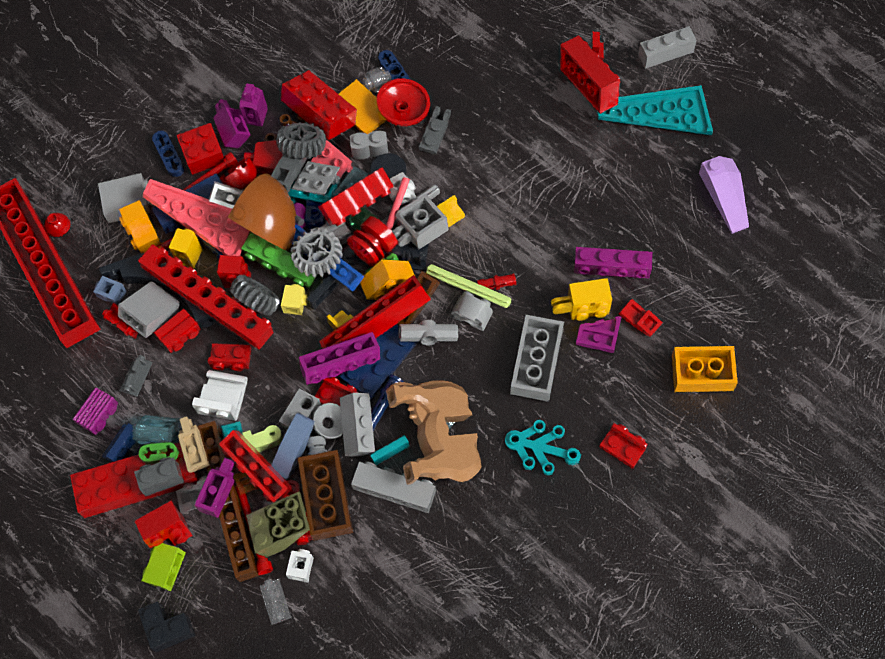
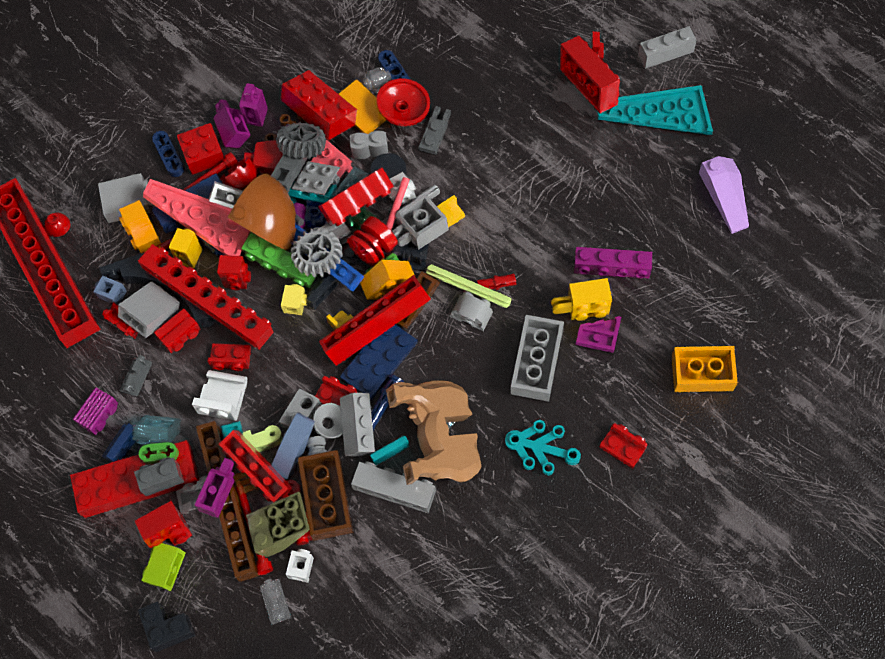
(192, 446): tan hinge -> none
(254, 295): dark grey gear -> none
(339, 358): magenta brick -> none
(428, 332): light grey piece -> none
(639, 318): red slope -> none

